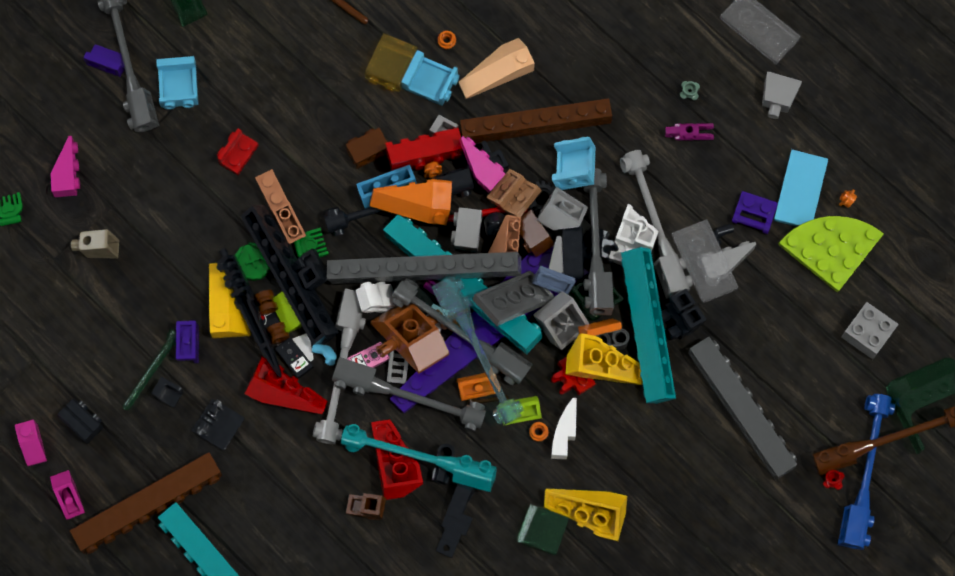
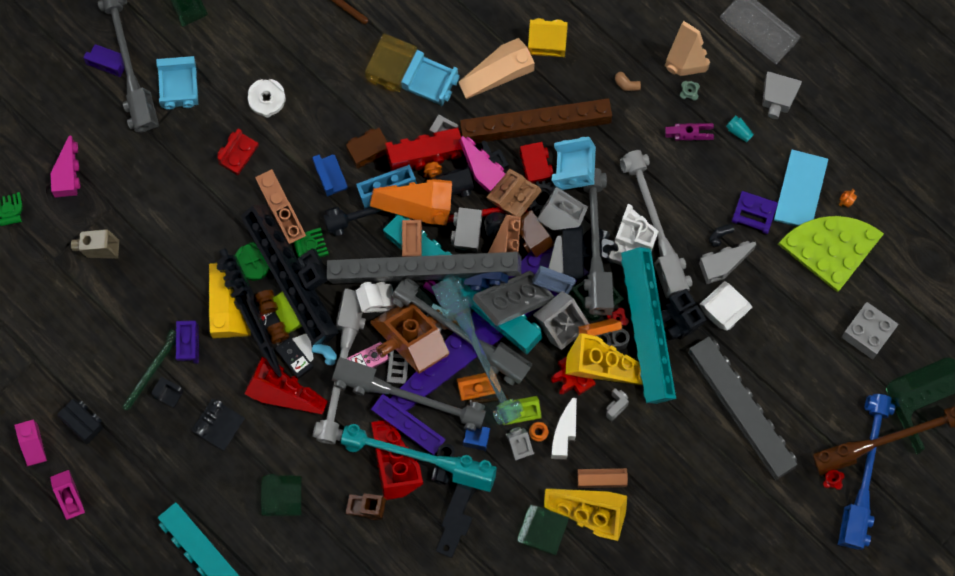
(146, 503): reddish brown brick -> none
(266, 87): none -> white plate
(281, 495): none -> clear green slope
(330, 174): none -> blue panel
(408, 424): none -> dark purple plate
(411, 238): none -> nougat tile
(446, 34): orange plate -> none
(477, 439): none -> blue panel
(483, 280): none -> dark blue slope
(519, 443): none -> light grey bracket
(535, 163): none -> red brick
(547, 37): none -> yellow slope
(602, 478): none -> nougat piece
(616, 408): none -> light grey bracket
(619, 313): none -> red plate
(625, 84): none -> medium nougat arm
(687, 53): none -> light nougat wedge
(704, 261): clear plate -> none
(725, 306): none -> white slope
(739, 129): none -> teal cone

